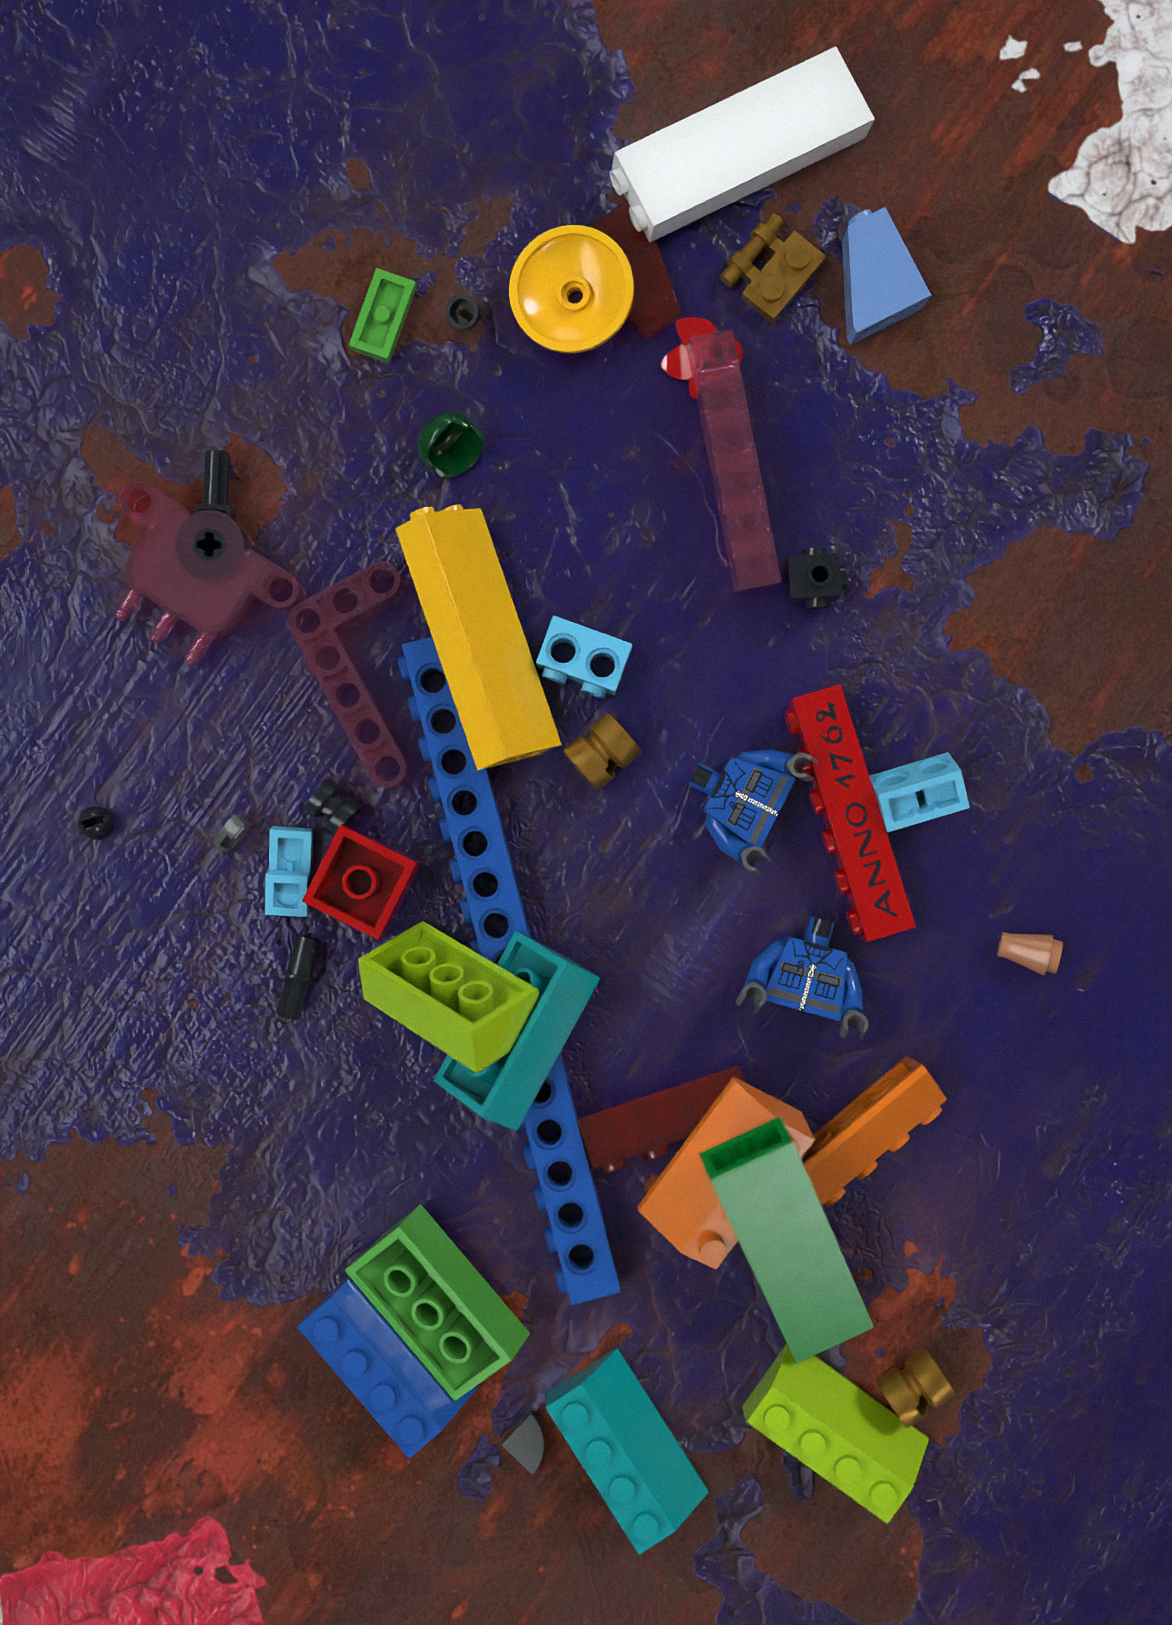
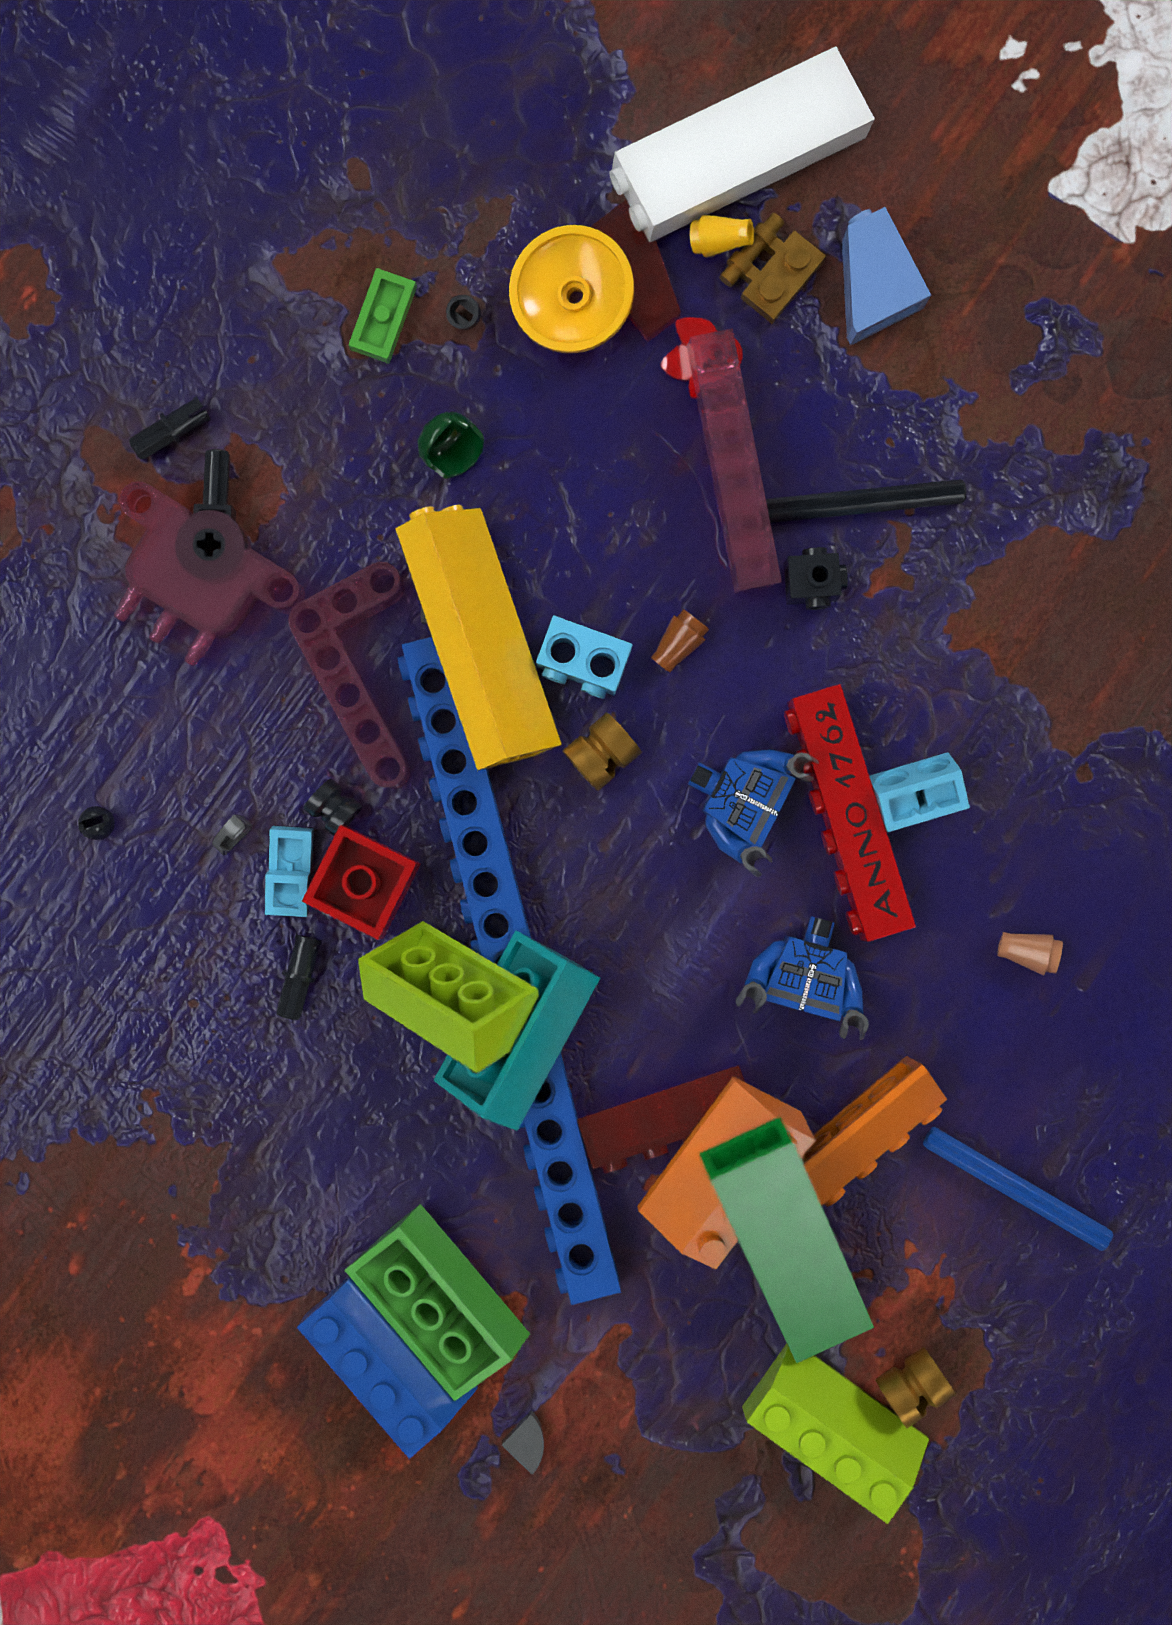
(168, 429): none -> black axle
(626, 1449): teal slope -> none
(679, 640): none -> dark orange cone
(718, 234): none -> yellow cone
(866, 500): none -> black axle
(1018, 1188): none -> blue axle

